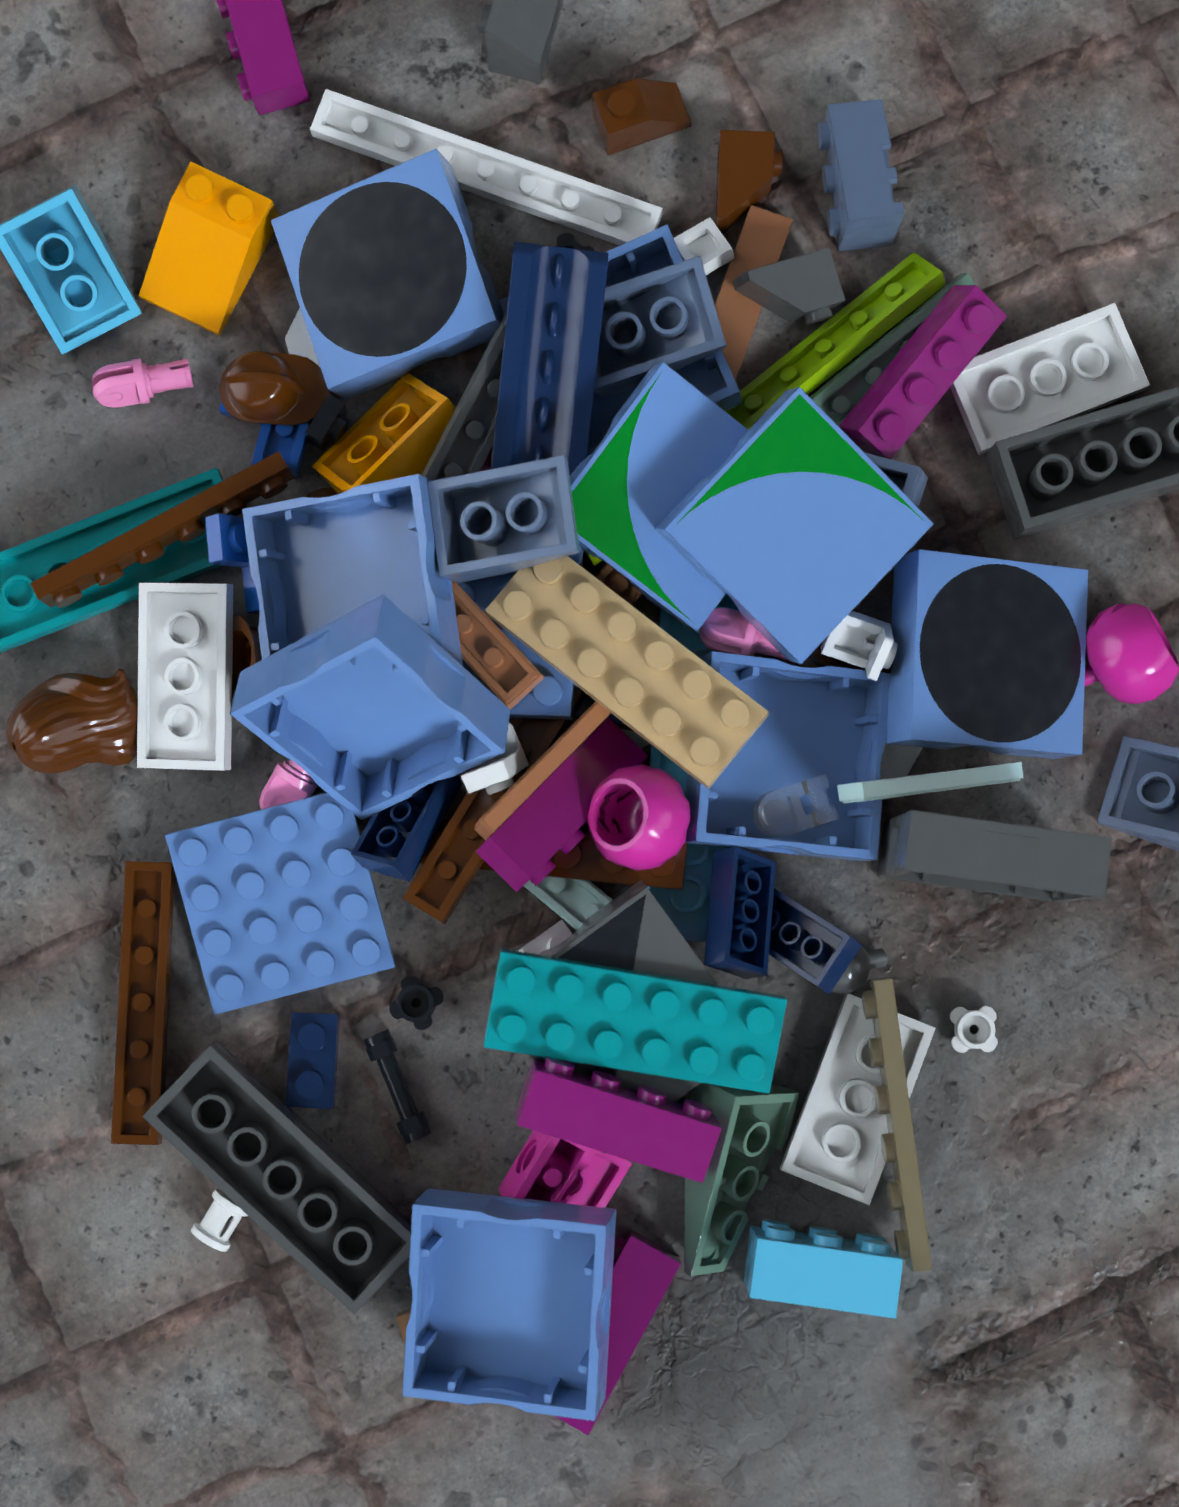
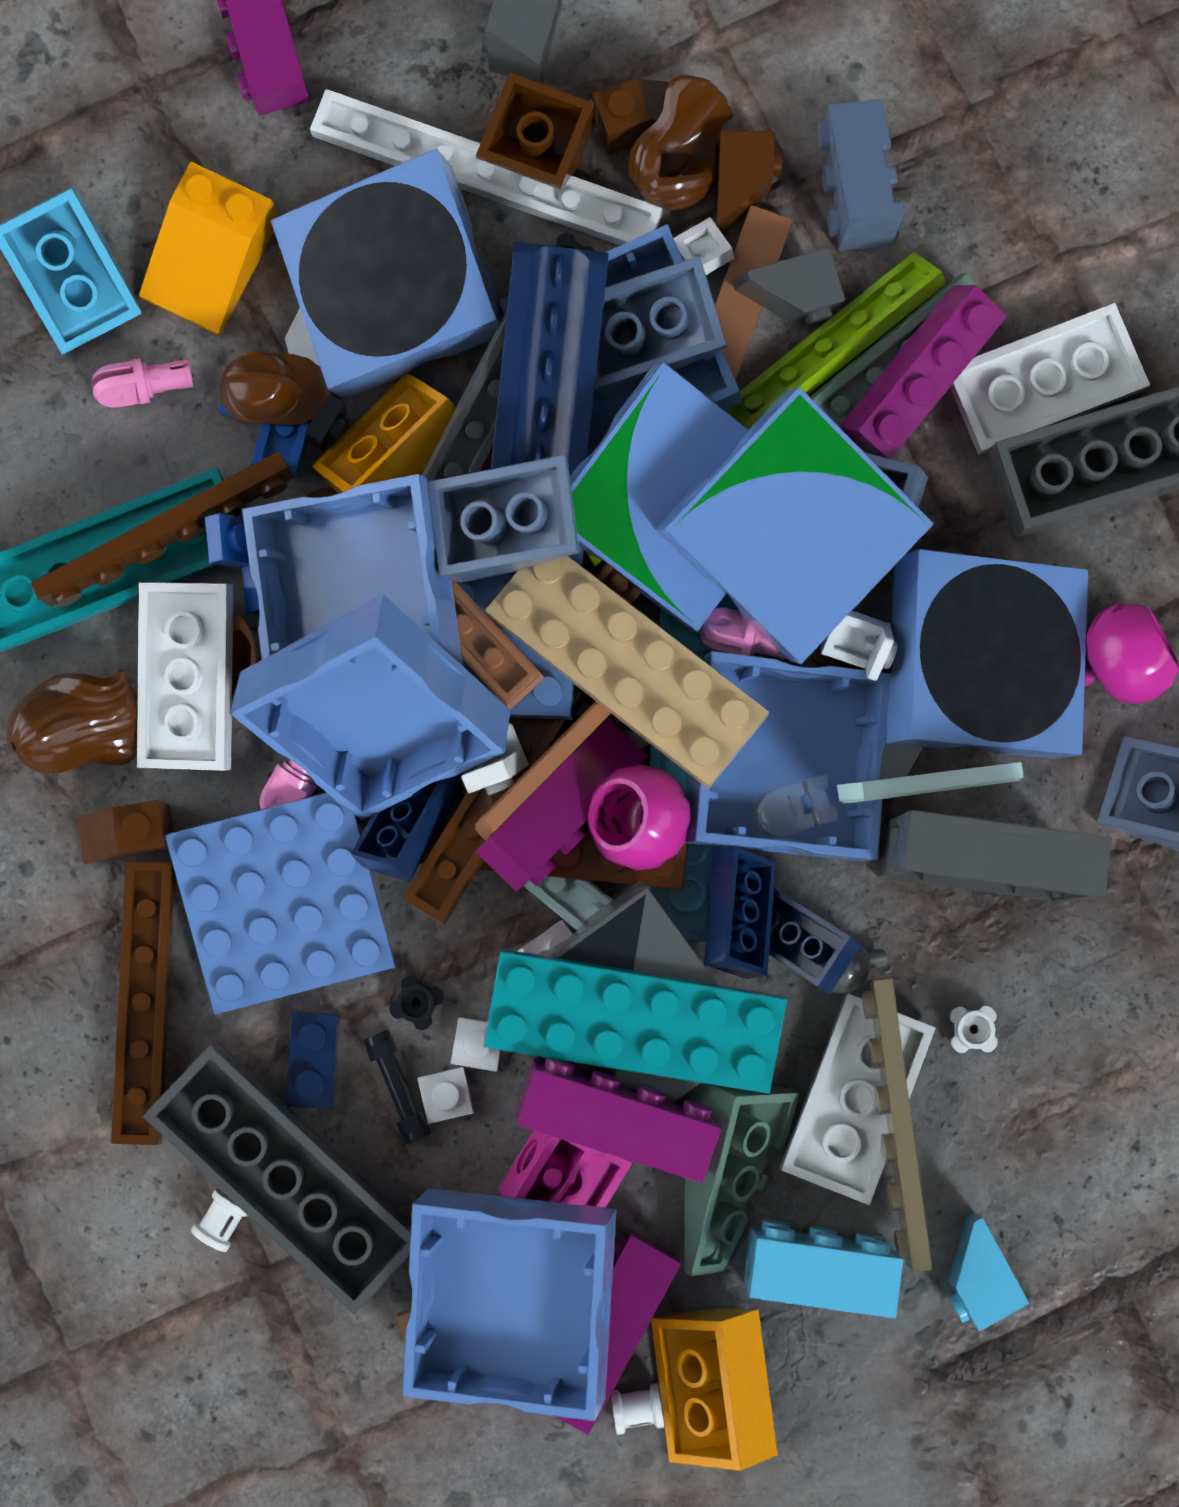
(125, 831): none -> reddish brown slope
(446, 1095): none -> white plate
(469, 1047): none -> white plate
(537, 131): none -> reddish brown slope
(637, 1409): none -> white bush
(678, 154): none -> reddish brown piece
(714, 1388): none -> light orange slope
(982, 1278): none -> medium azure slope

